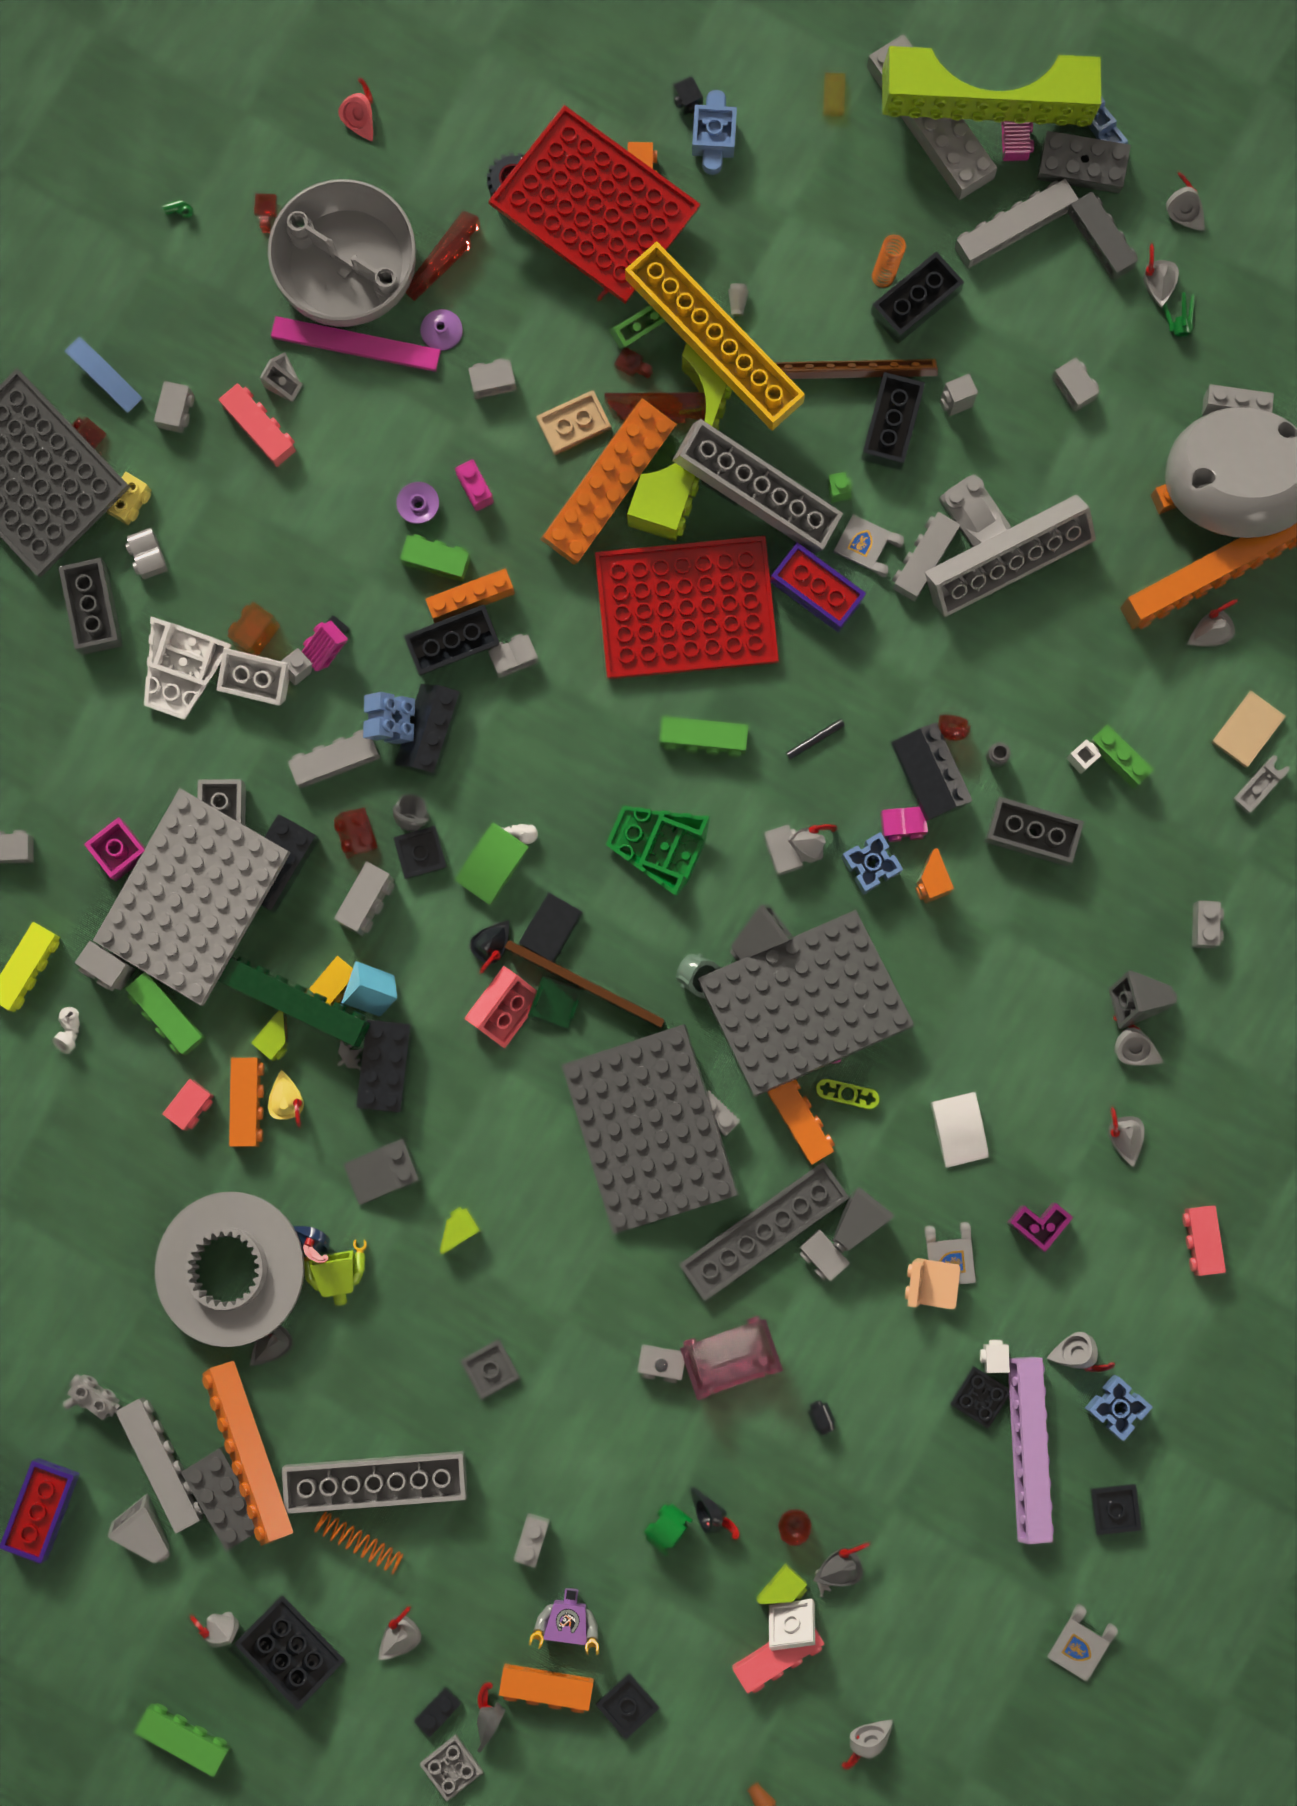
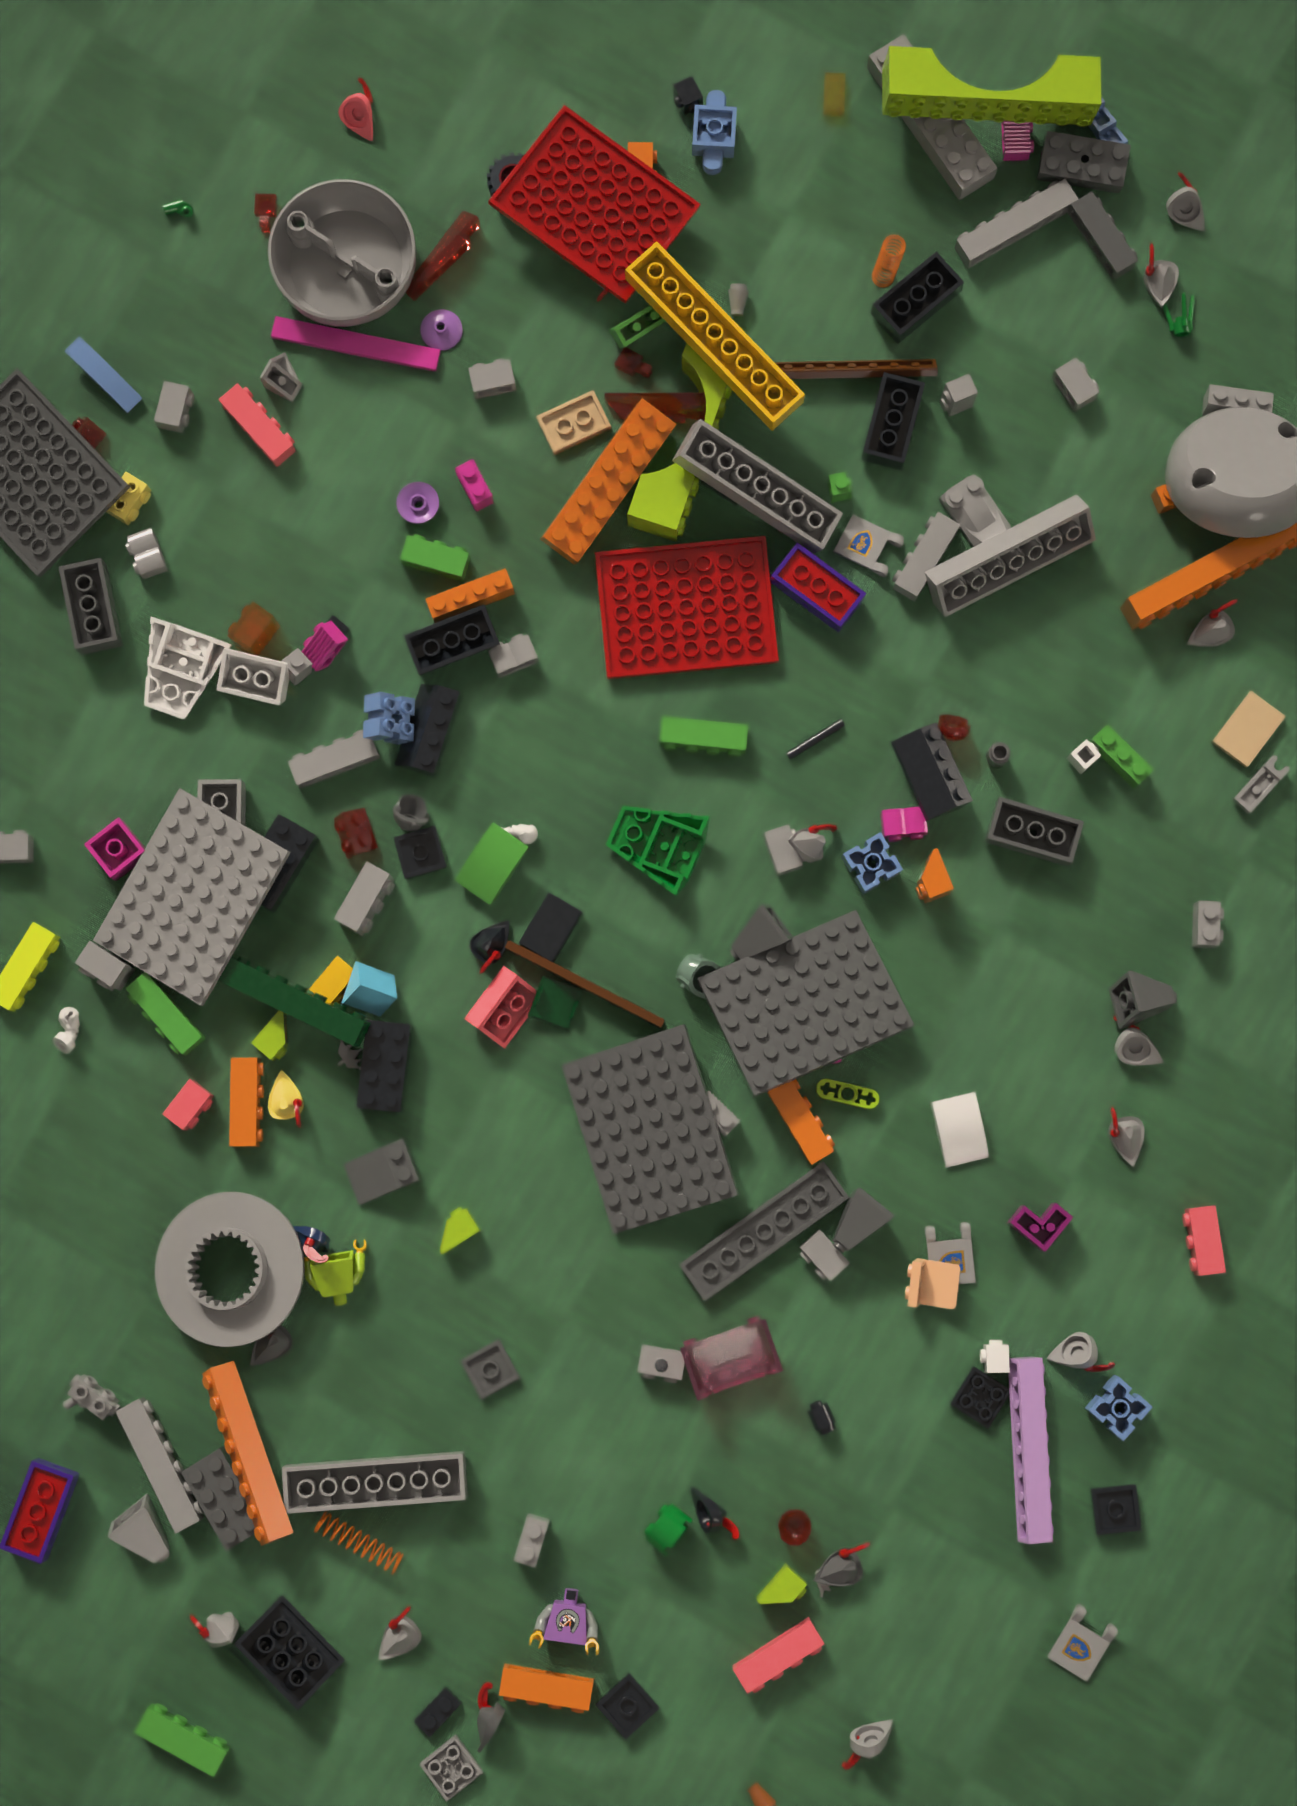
(792, 1624): white tile -> none

